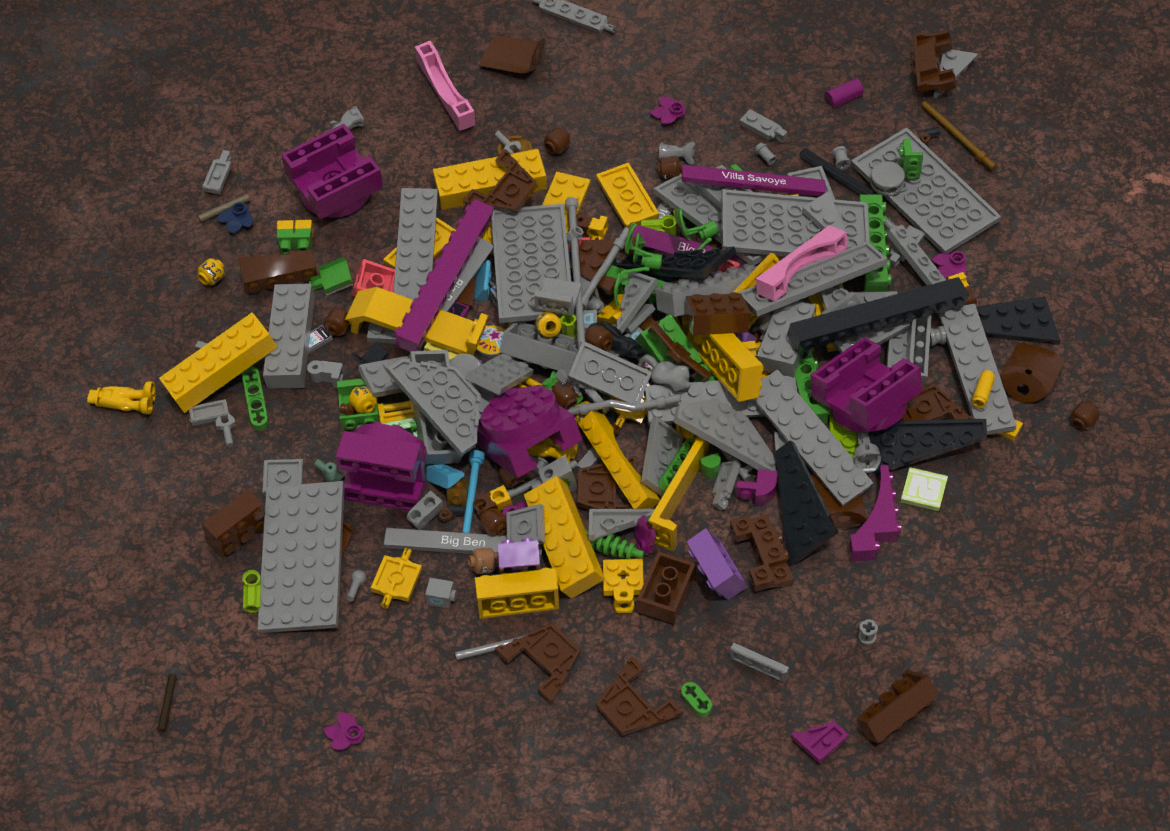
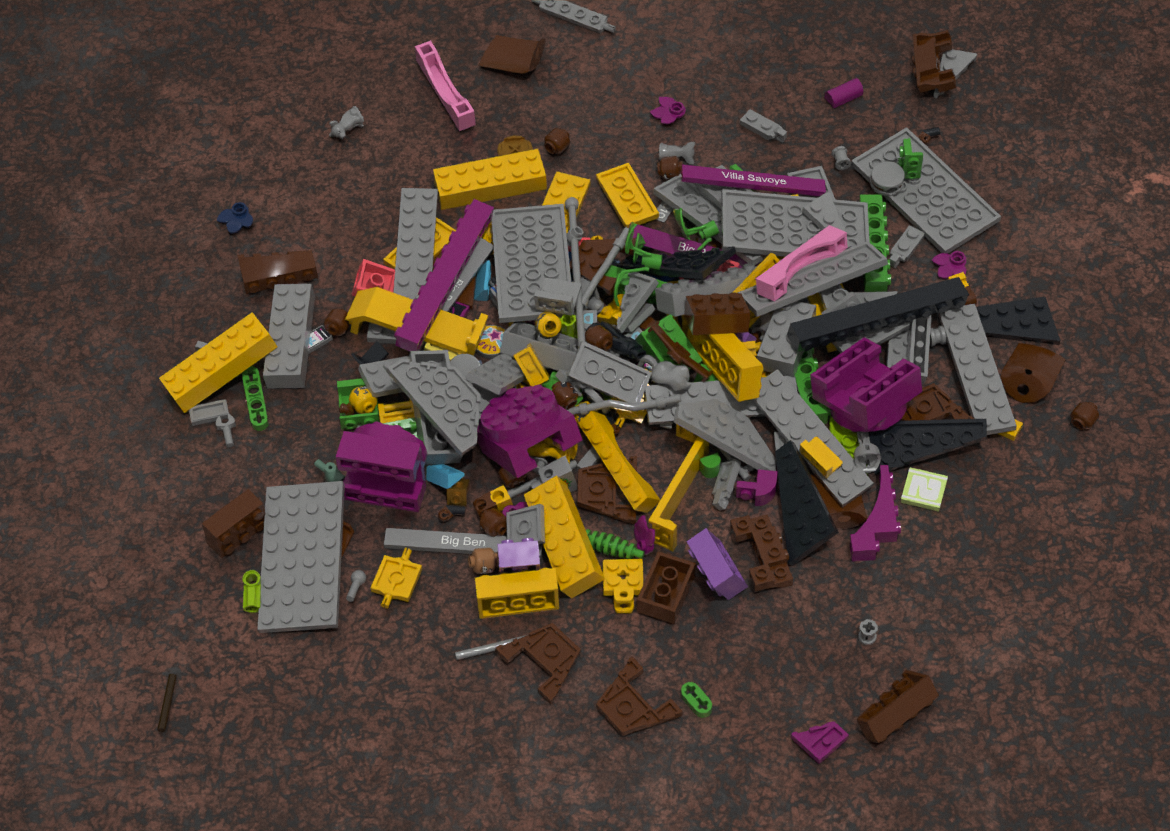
(122, 398): yellow piece -> none
(209, 214): dark tan bar -> none
(210, 271): yellow head -> none
(218, 173): light grey hinge -> none
(282, 473): light grey tile -> none
(294, 236): bright green hips -> none
(326, 372): light grey leg -> none
(332, 174): magenta piece -> none
(333, 276): bright green piece -> none
(342, 732): magenta plate -> none
(425, 510): light grey leg -> none
(440, 593): light grey brick -> none
(476, 459): medium azure piece -> none
(508, 145): light grey bar -> none
(511, 190): reddish brown wing -> none
(531, 366): none -> yellow panel
(592, 226): yellow leg -> none
(609, 521): light grey wing -> none
(661, 448): light grey plate -> none
(666, 224): lime piece -> none
(674, 463): bright green beam -> none
(759, 662): light grey tile -> none
(763, 151): light grey pin -> none
(820, 456): none -> yellow panel
(836, 173): black axle -> none
(913, 253): light grey plate -> none
(981, 156): pearl gold bar -> none
(983, 389): yellow piece -> none

